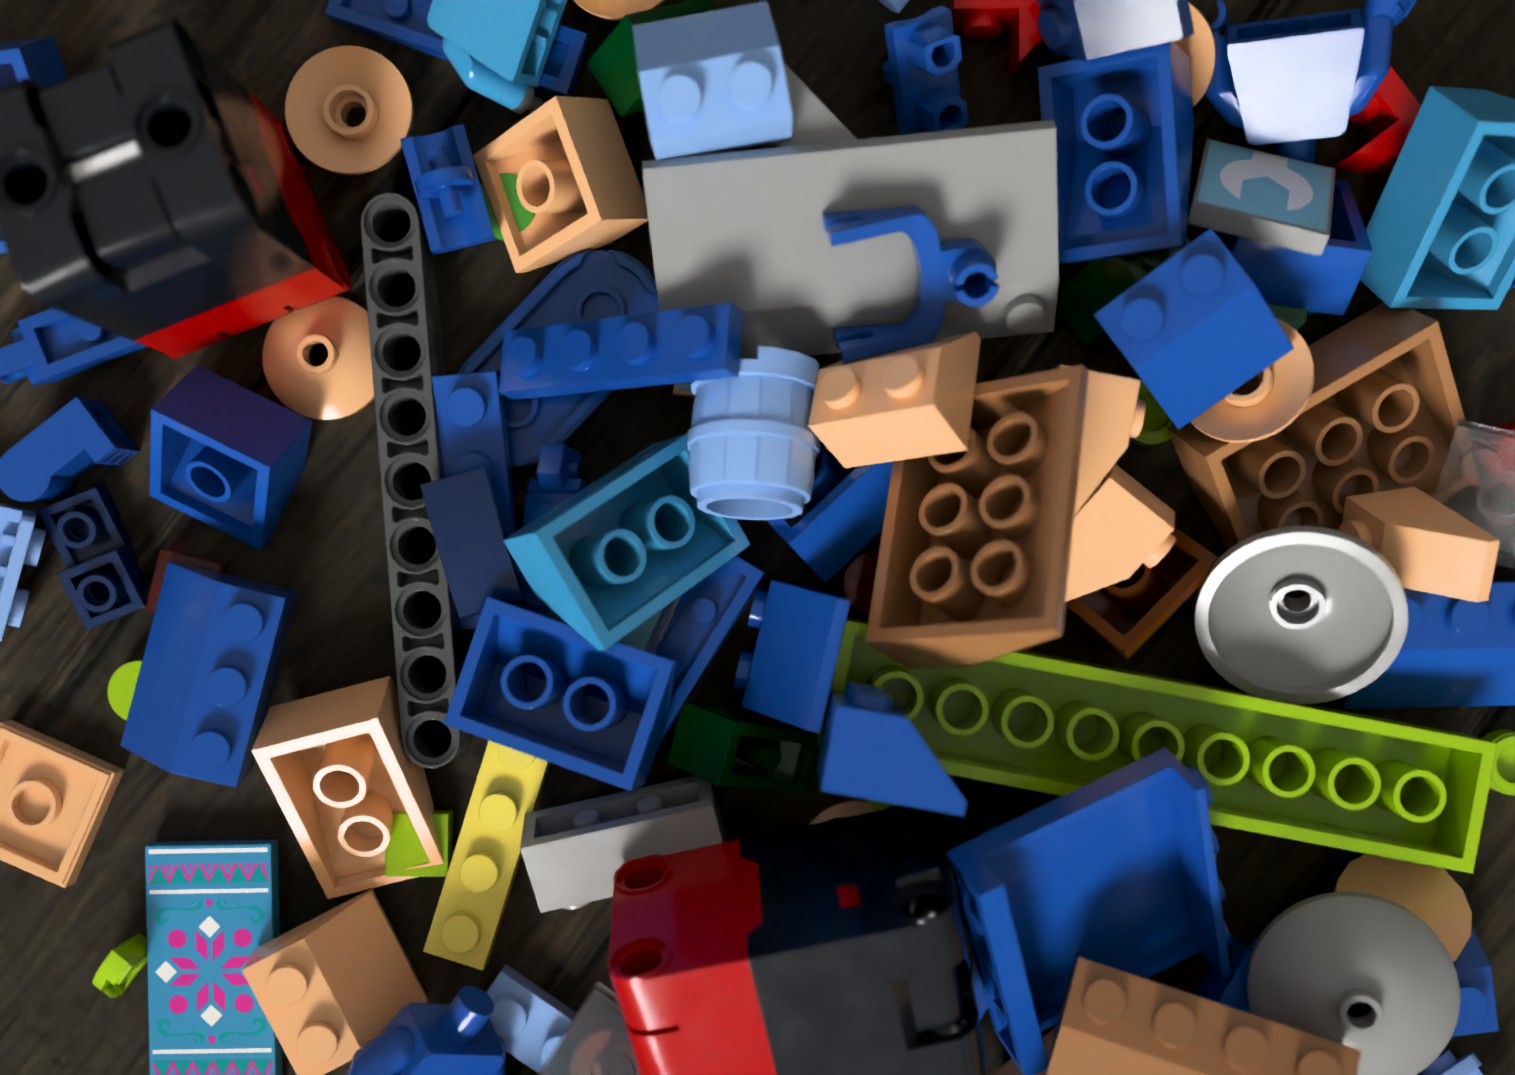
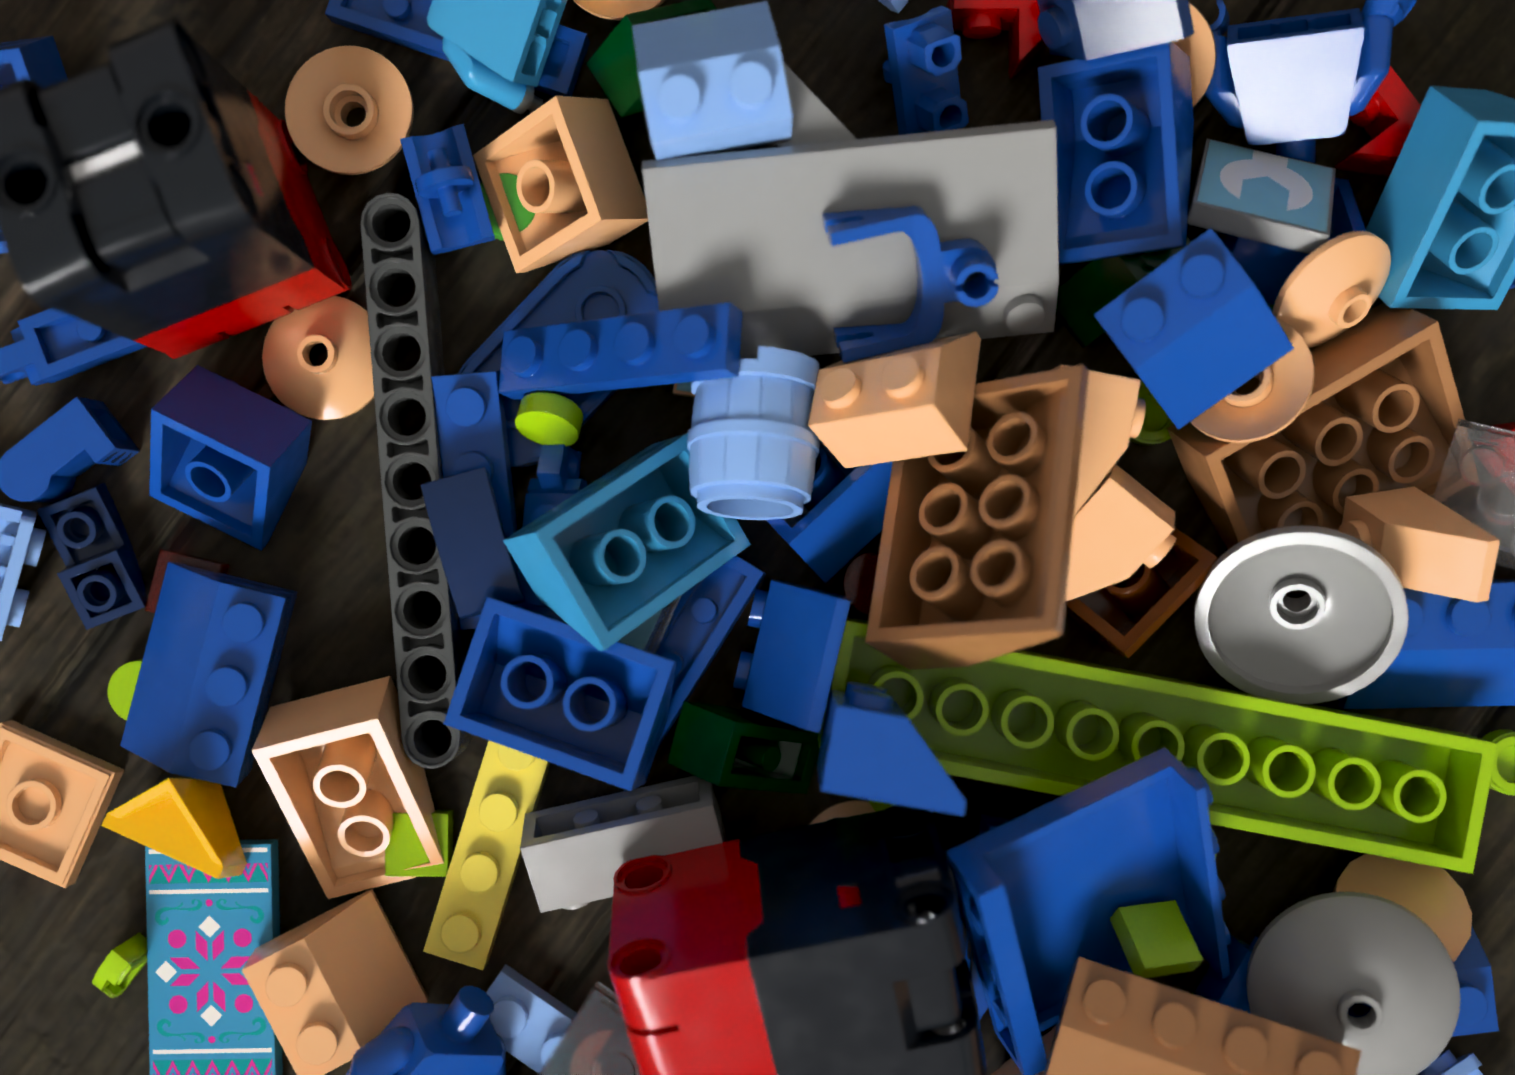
(183, 822): none -> yellow slope
(549, 419): none -> lime tile
(1156, 939): none -> lime tile
(1334, 286): none -> light nougat dish

